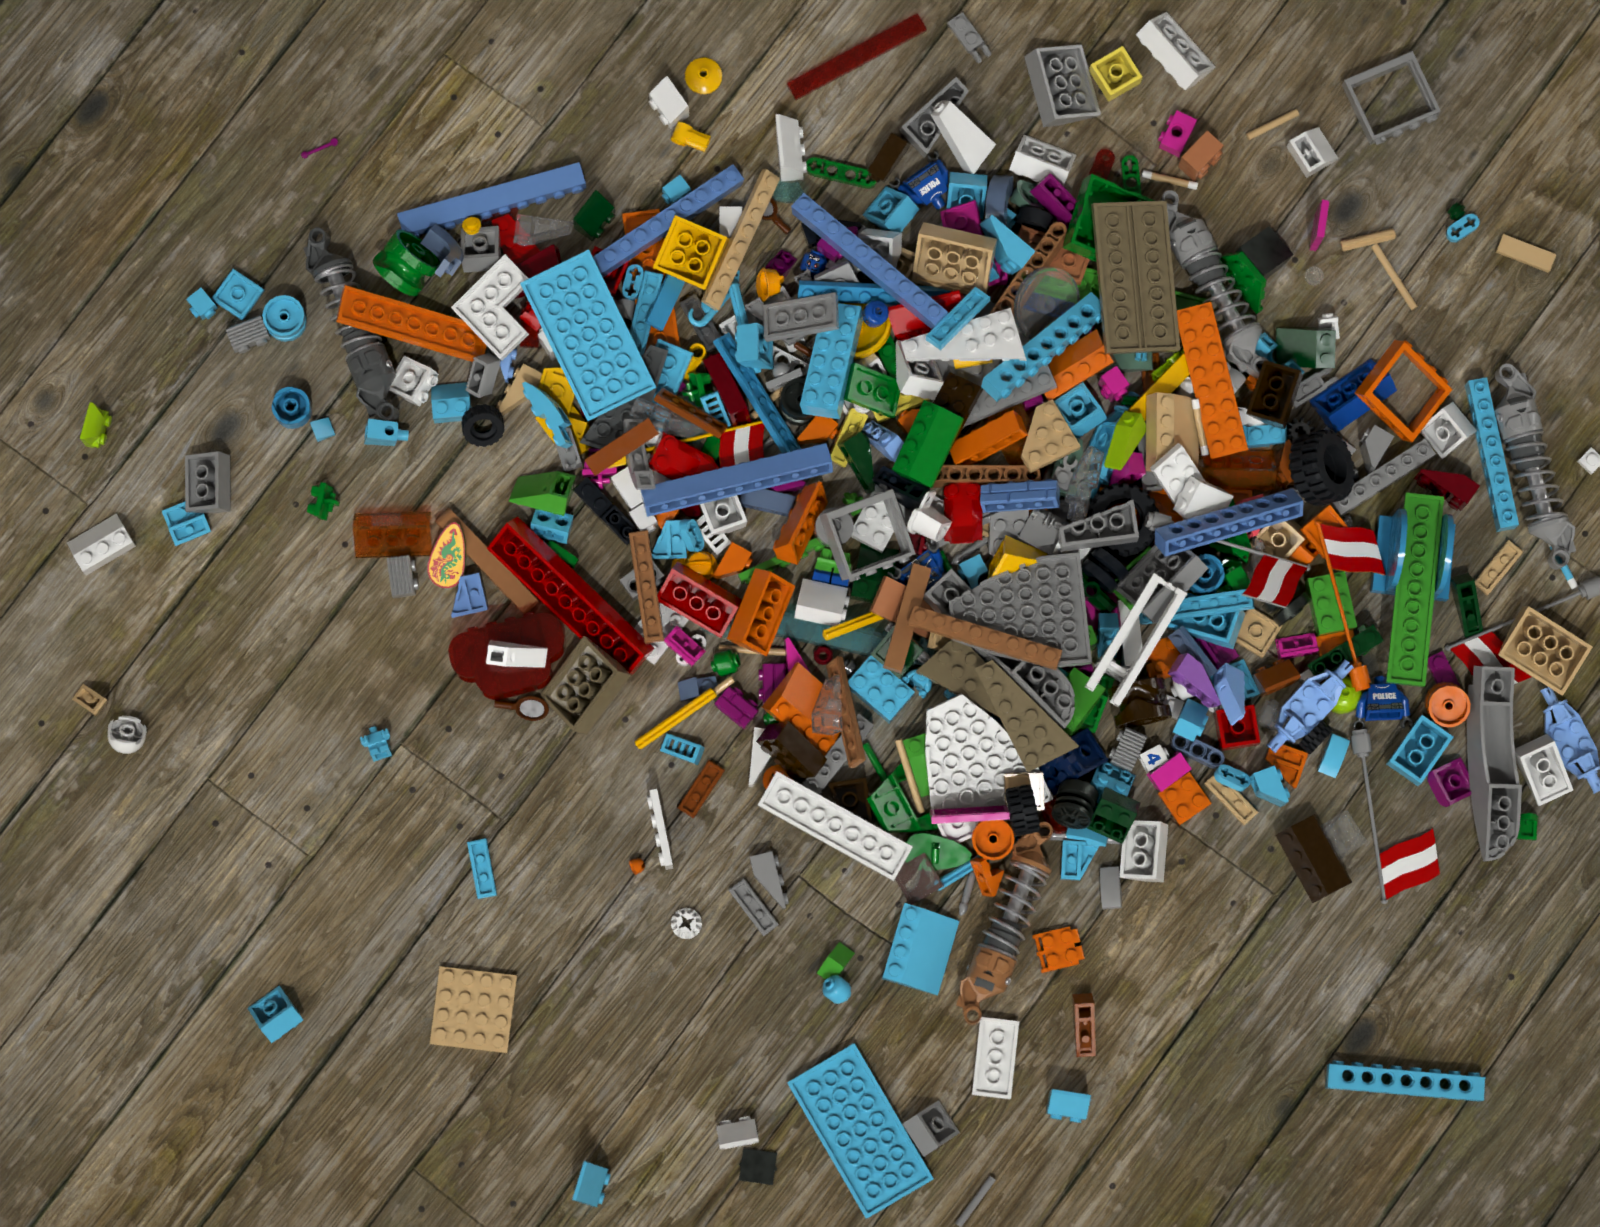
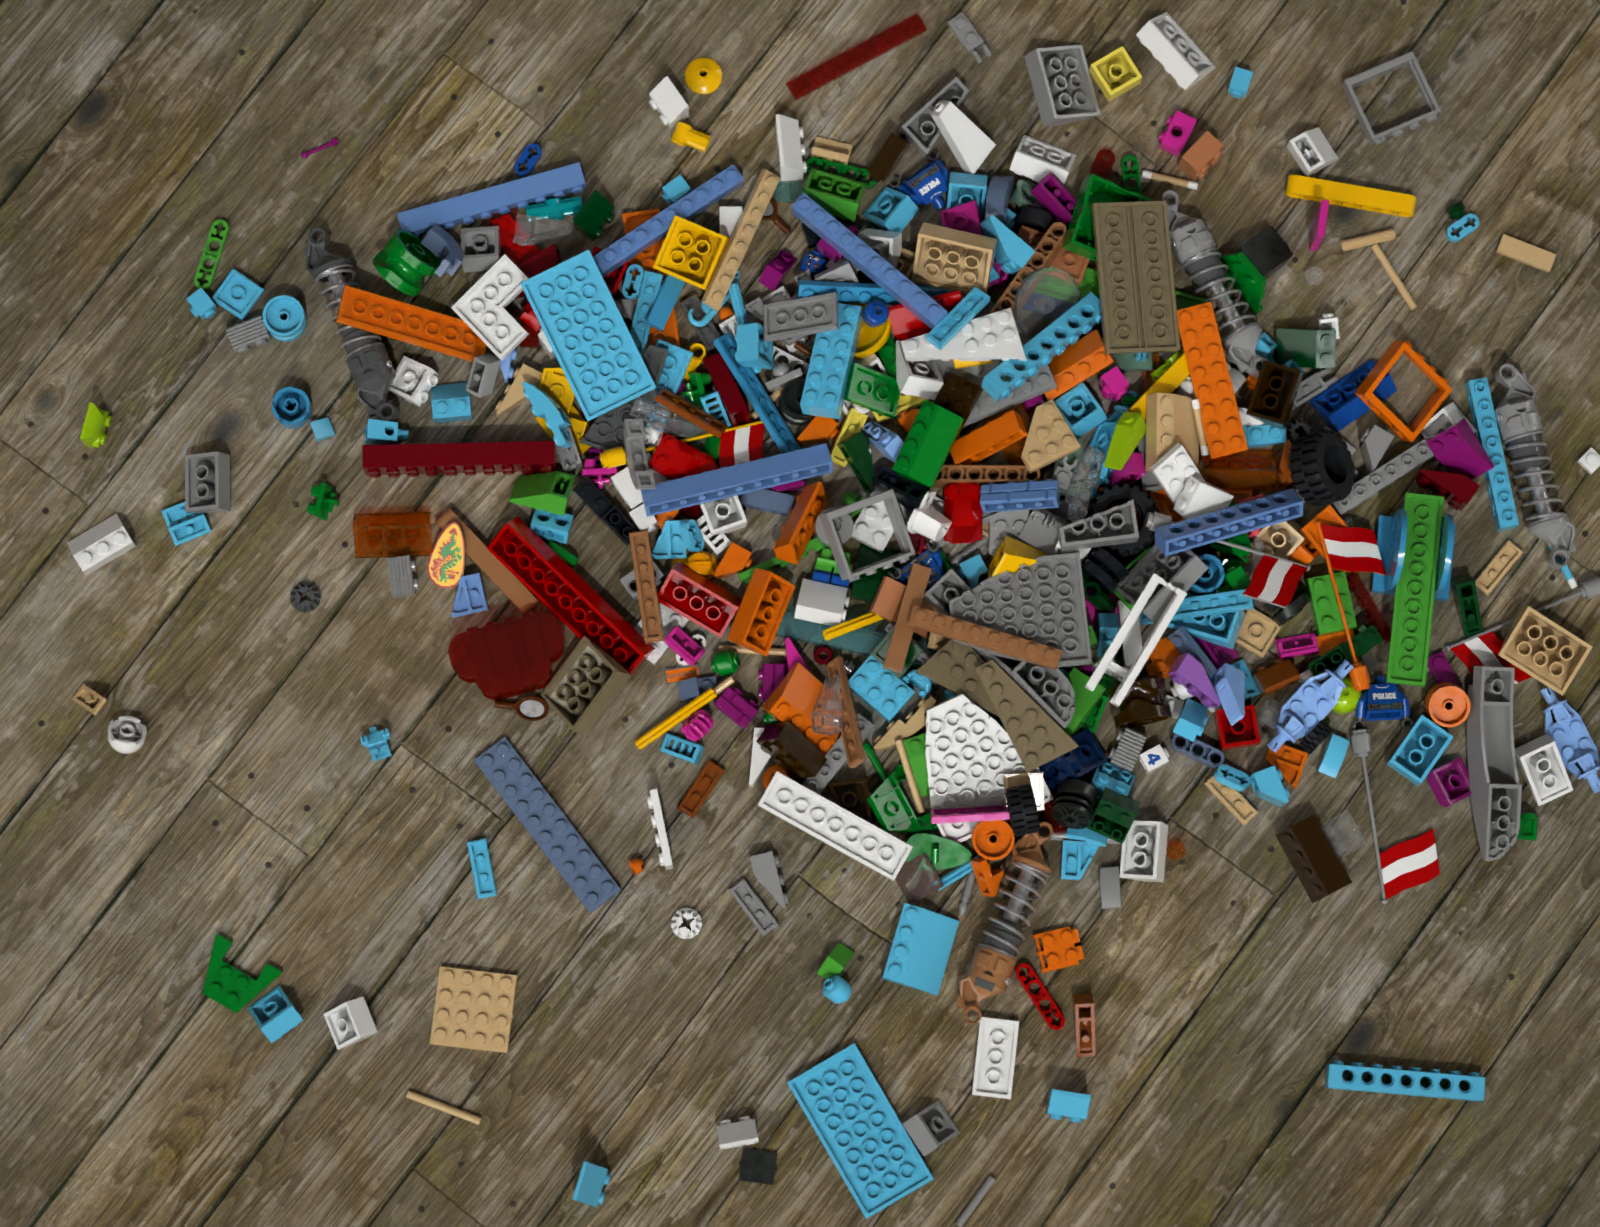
(213, 255): none -> bright green beam
(230, 985): none -> green wing
(305, 606): none -> dark grey gear
(350, 1022): none -> white slope
(443, 1107): none -> tan bar
(459, 458): none -> dark red brick
(471, 225): yellow plate -> none
(486, 437): black tyre -> none
(515, 655): white slope -> none
(523, 158): none -> blue beam
(547, 825): none -> sand blue plate
(555, 208): none -> teal piece
(621, 446): dark orange tile -> none
(681, 673): none -> orange sticker
(697, 725): none -> dark pink gear
(725, 313): none -> orange hinge
(768, 283): light orange piece -> none
(831, 150): none -> tan panel
(835, 194): none -> bright green brick
(914, 723): none -> tan slope
(1042, 995): none -> red beam
(1169, 772): dark pink hinge -> none
(1175, 850): none -> clear orange plate
(1184, 798): orange plate -> none
(1239, 82): none -> medium azure brick
(1272, 124): tan bar -> none
(1351, 195): none -> yellow beam
(1365, 601): none -> clear red plate
(1460, 450): none -> magenta slope

